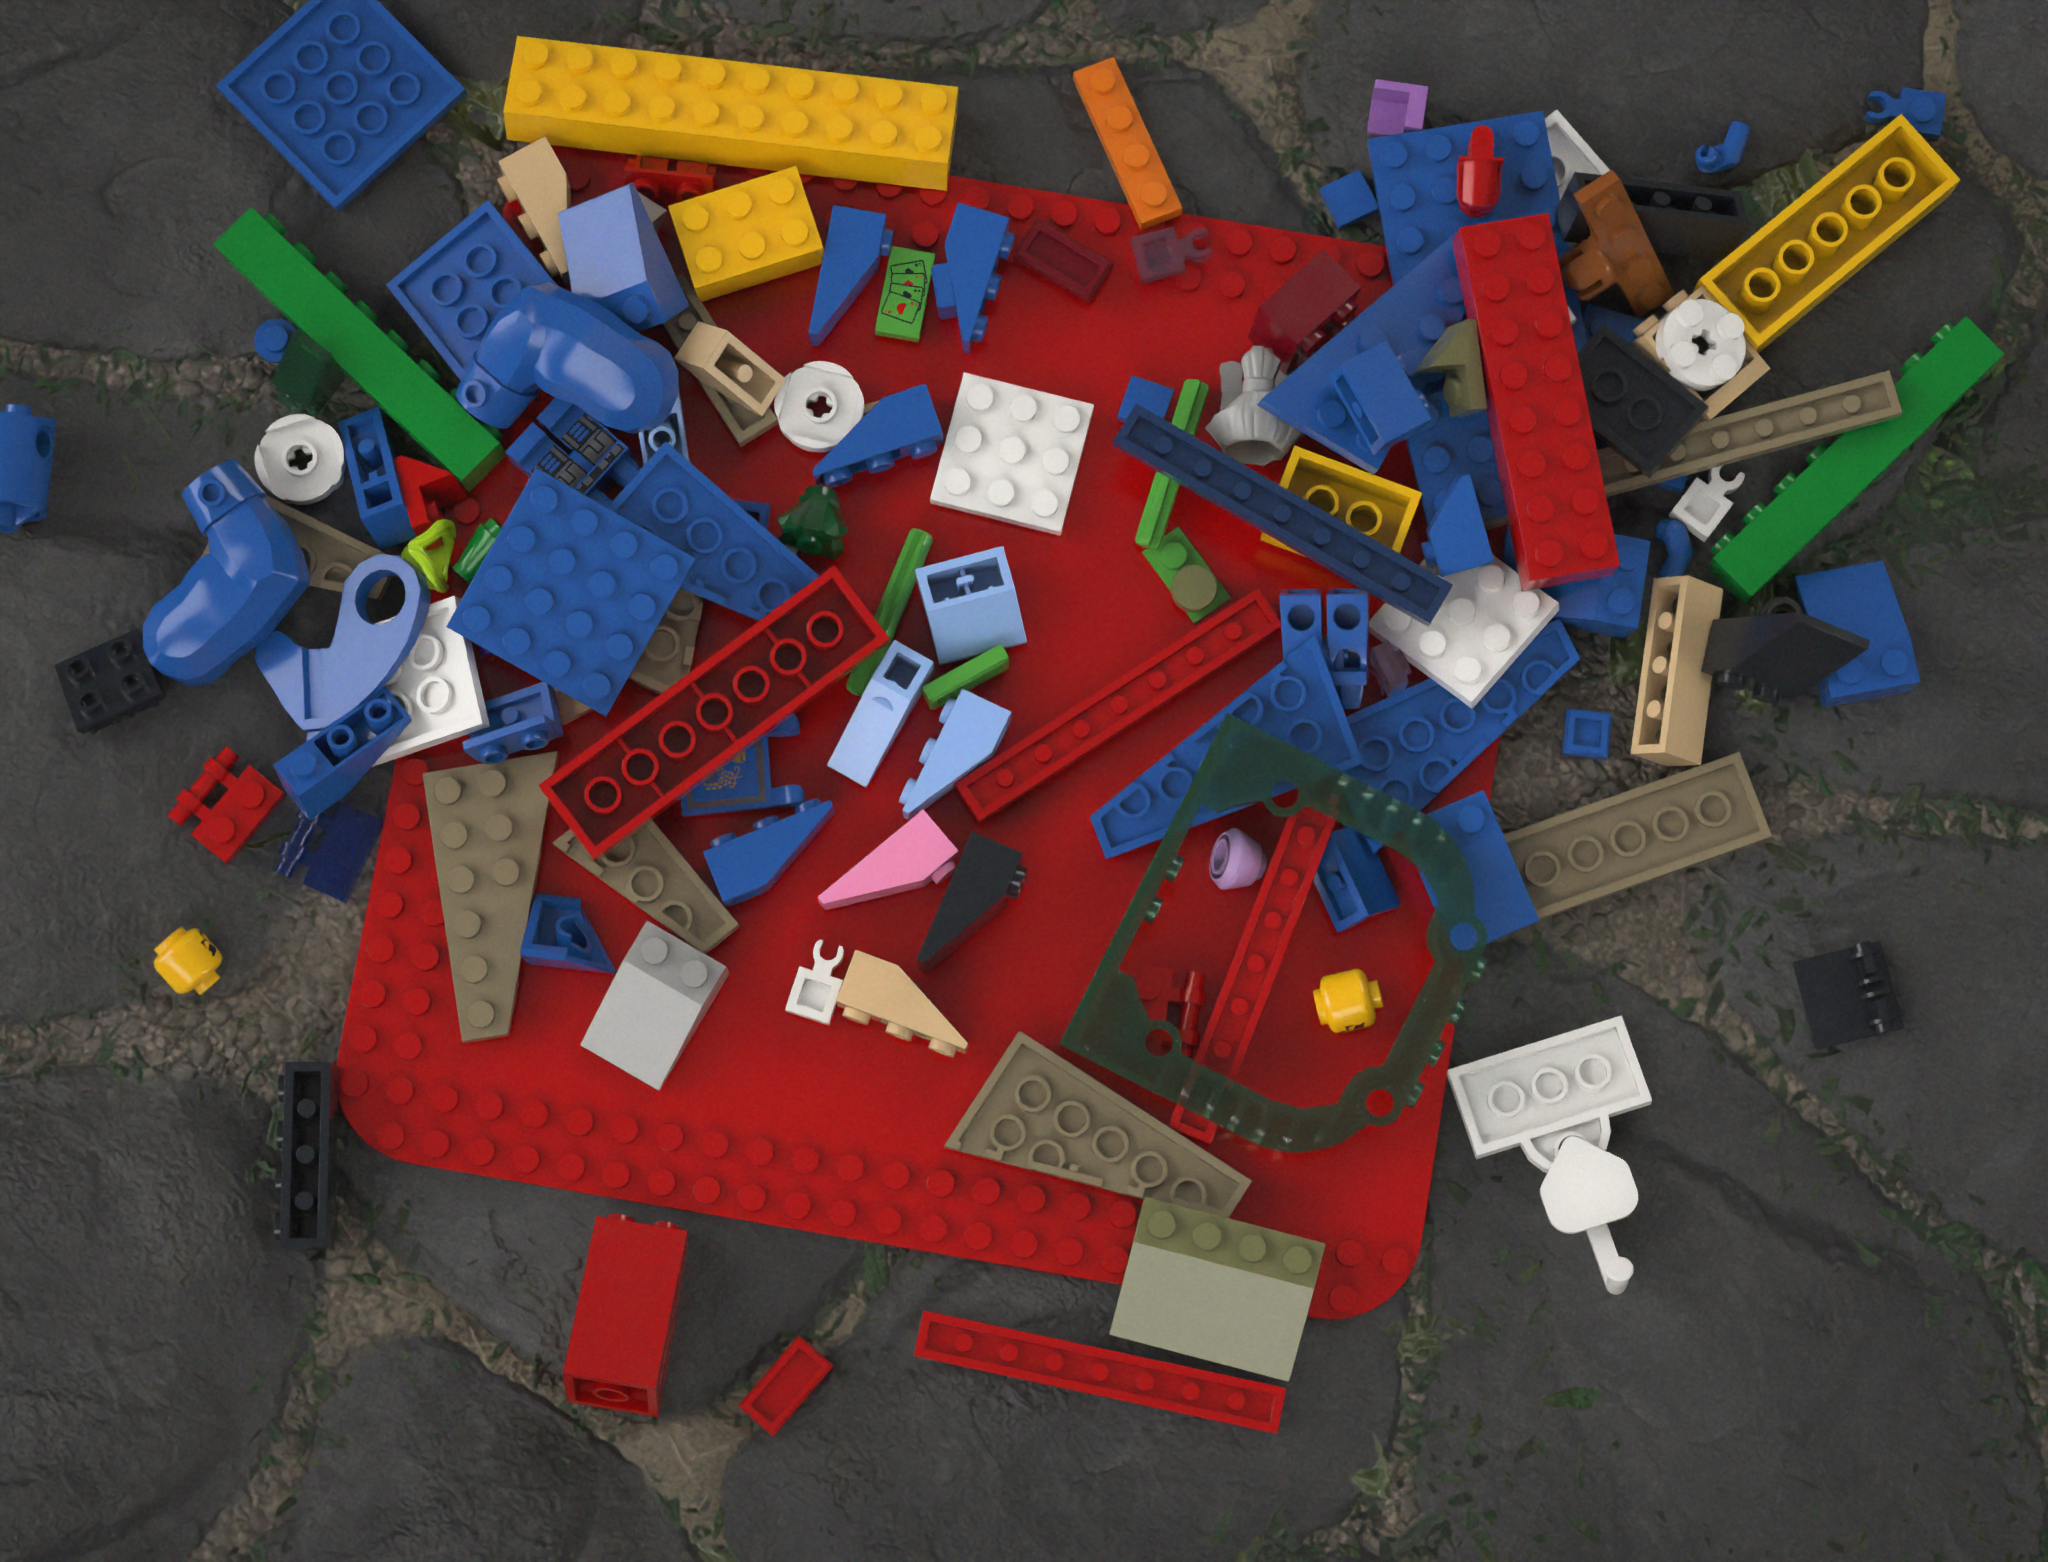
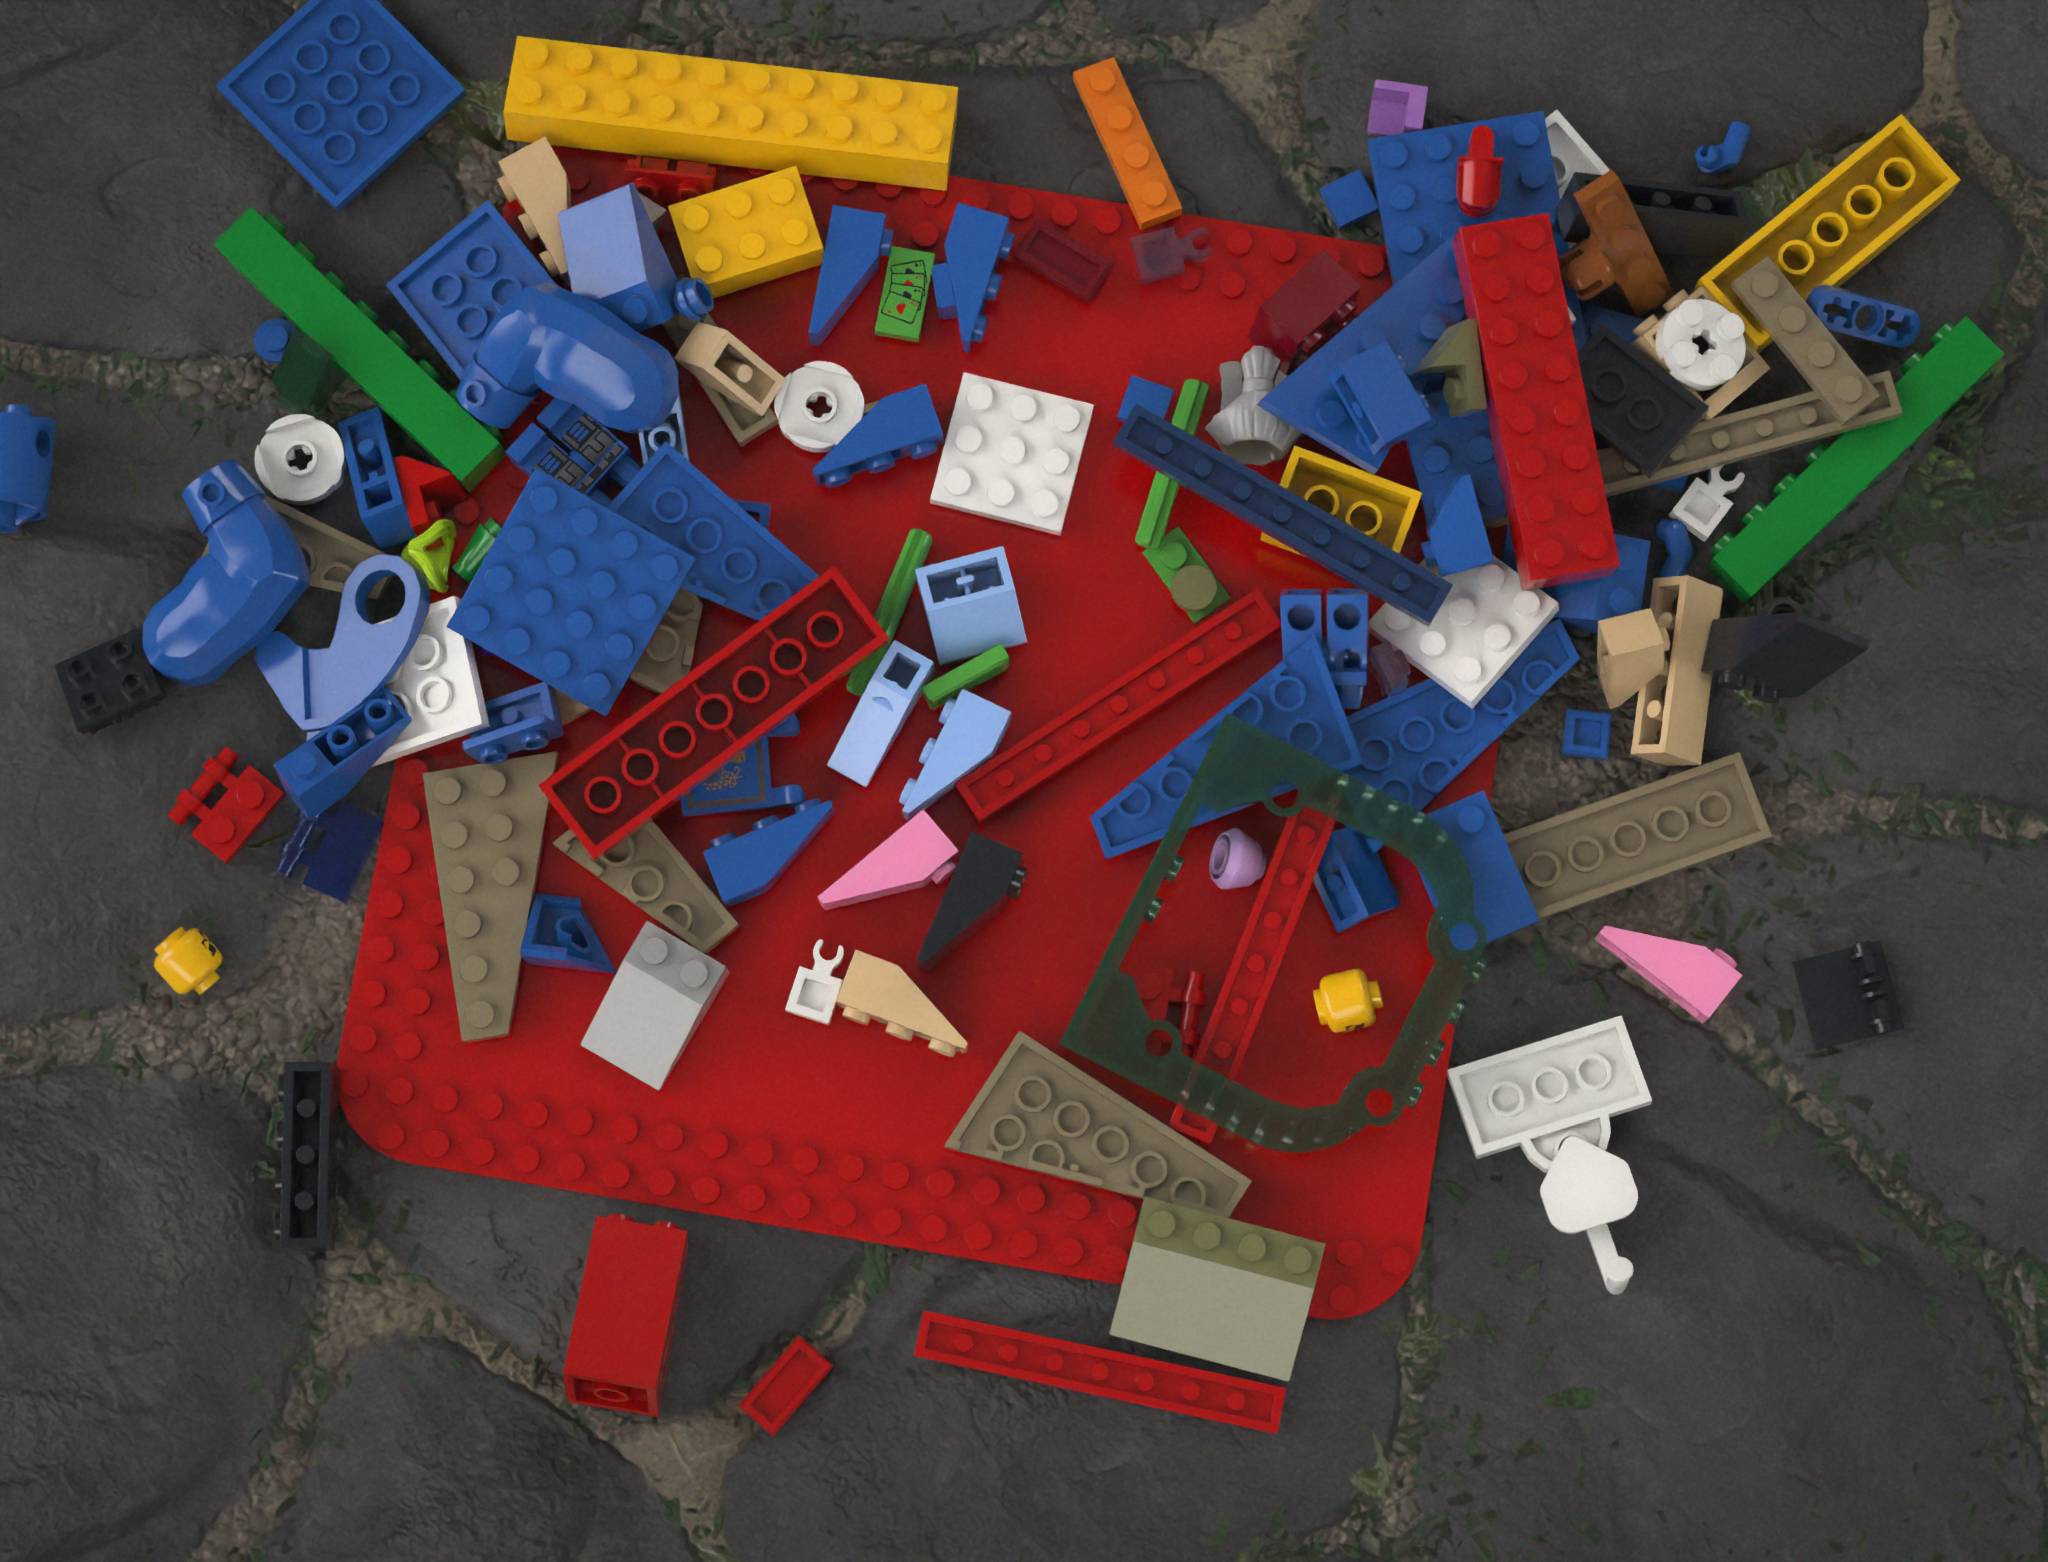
(693, 298): none -> blue plate
(814, 524): dark green rock -> none
(1629, 654): none -> tan slope
(1681, 970): none -> bright pink slope
(1805, 341): none -> dark tan plate
(1863, 604): blue slope -> none
(1874, 328): none -> blue beam
(1920, 107): blue plate -> none

